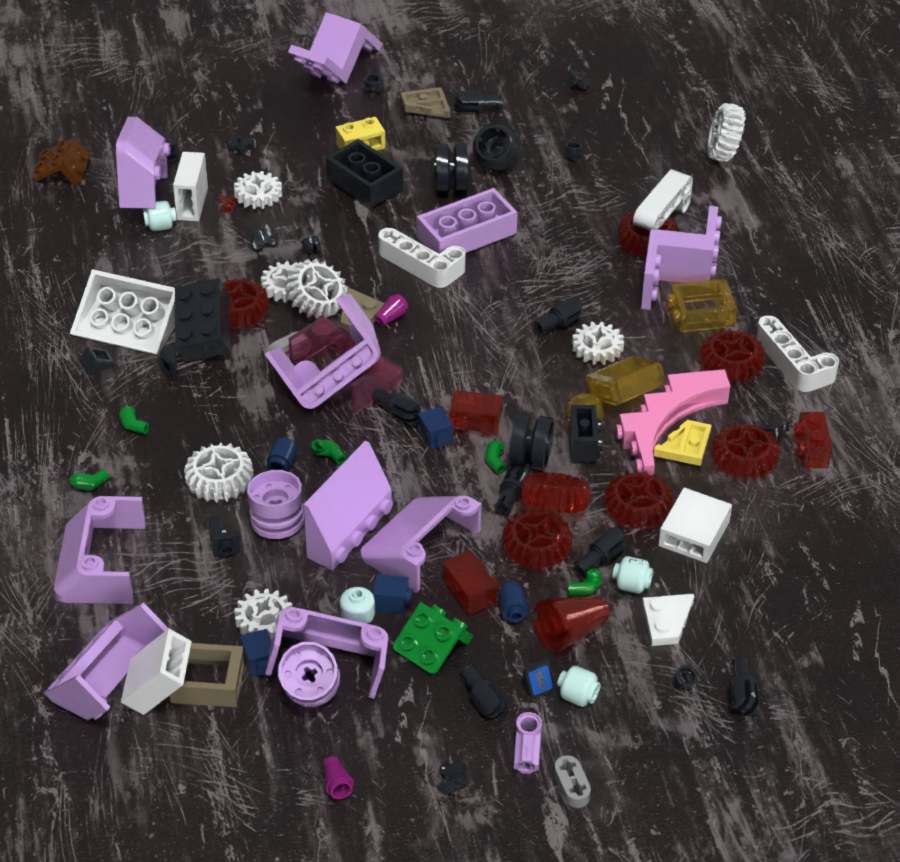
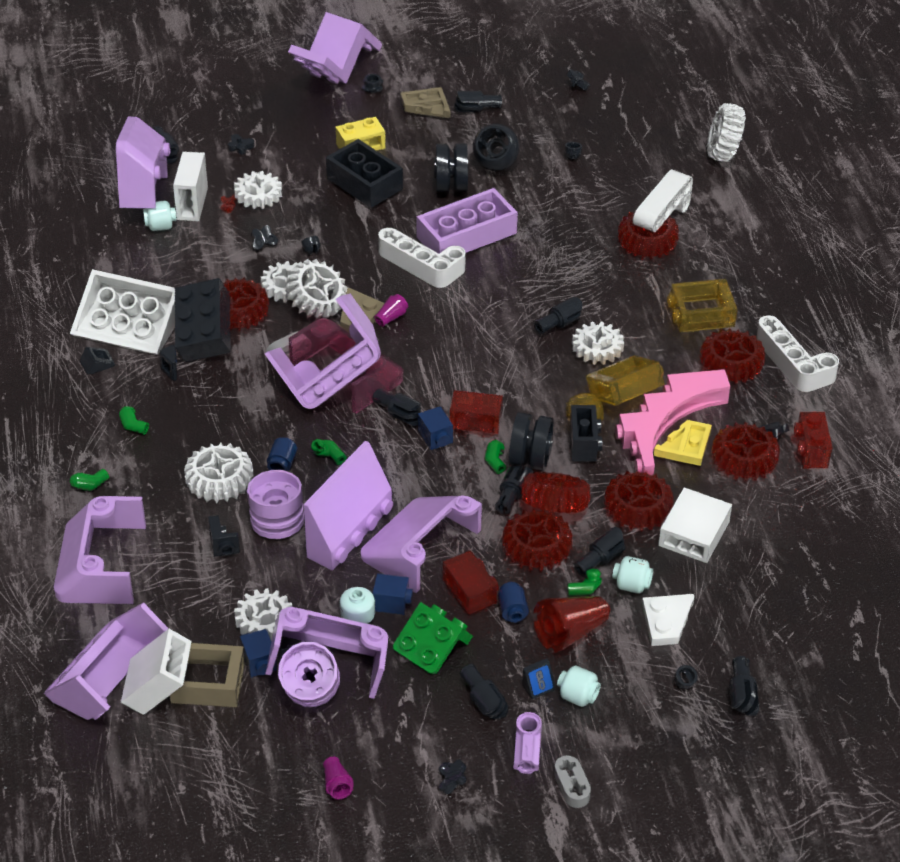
(65, 156): reddish brown bracket -> none
(681, 257): lavender bracket -> none

